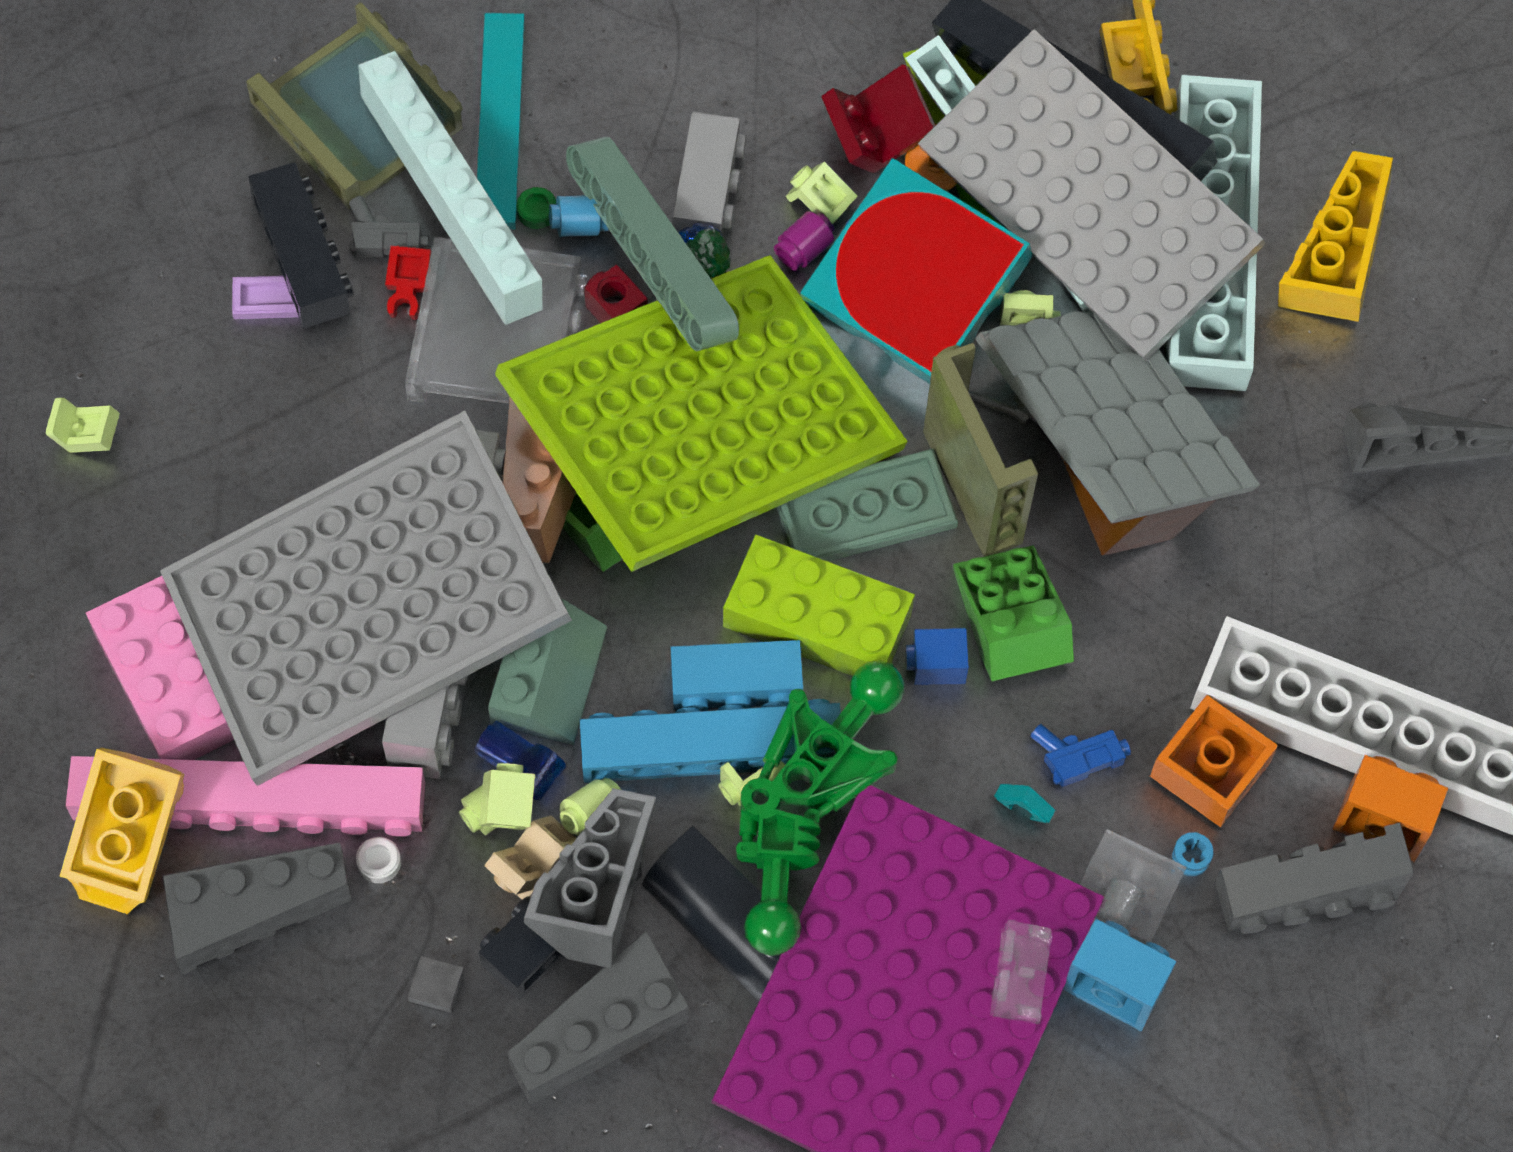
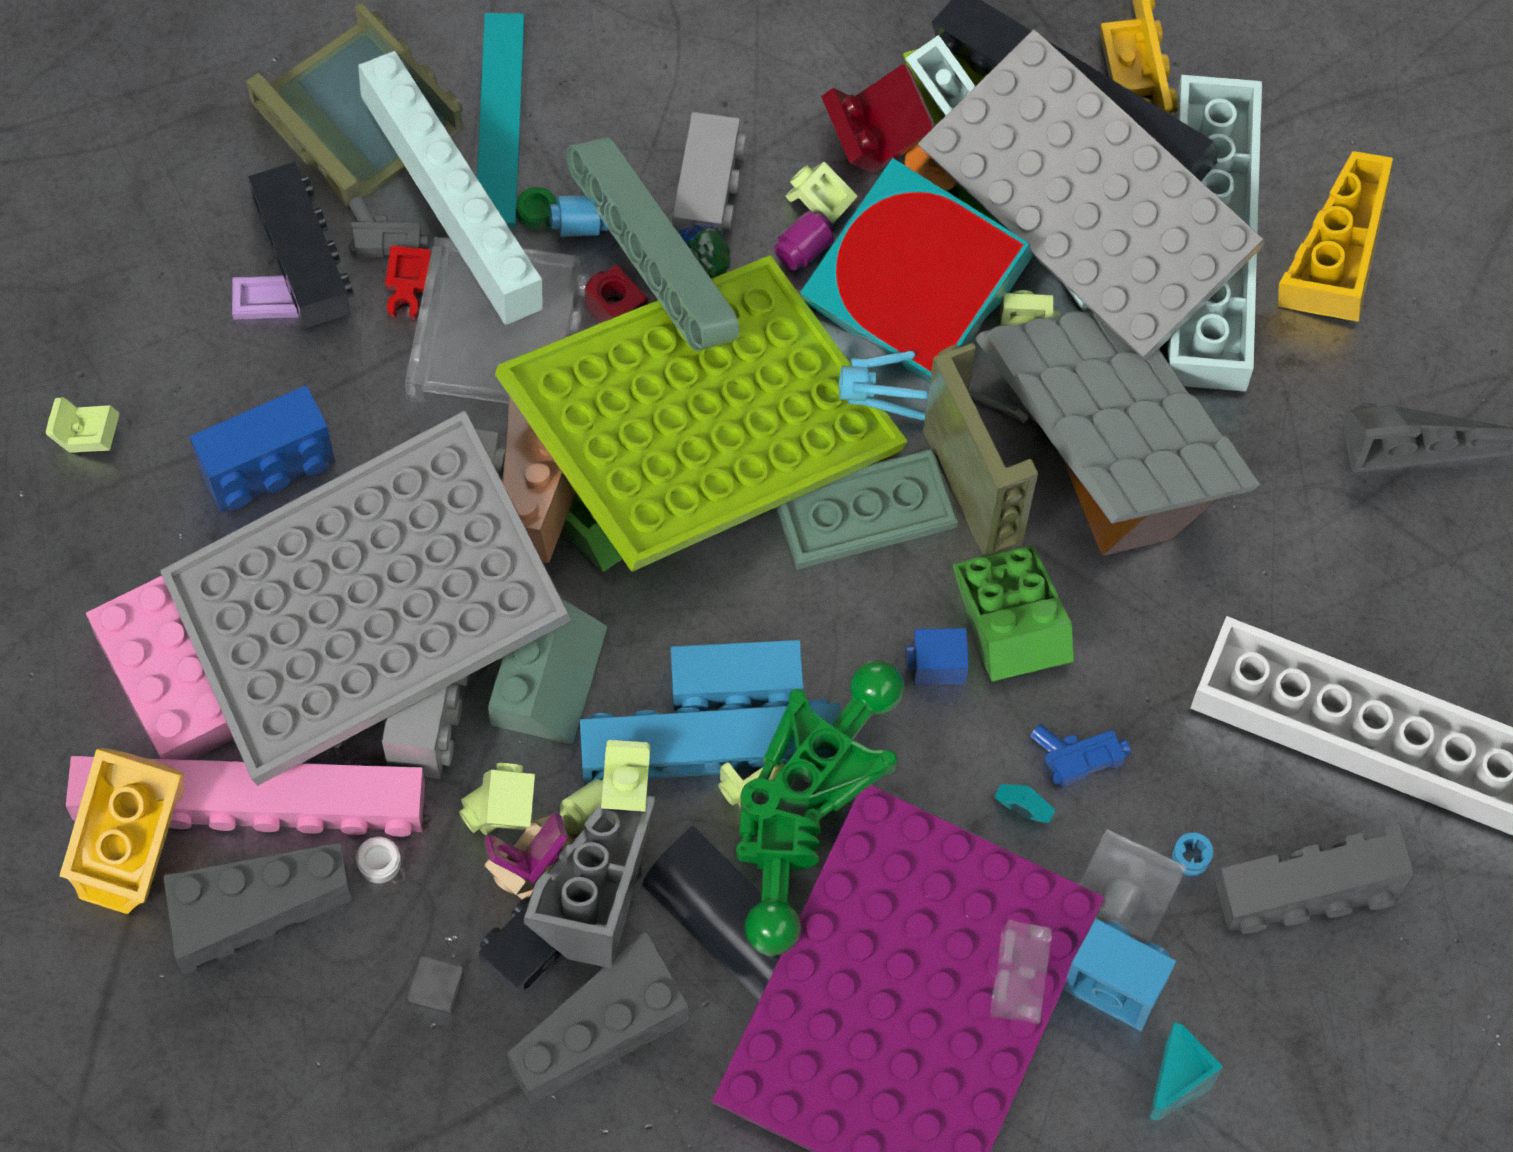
(263, 449): none -> blue brick
(503, 745): clear blue piece -> none
(541, 851): none -> magenta bracket
(625, 775): none -> yellowish green bracket
(830, 609): lime brick -> none
(860, 386): none -> medium azure plant
(1185, 1072): none -> teal slope
(1213, 760): orange brick -> none
(1387, 796): orange brick -> none

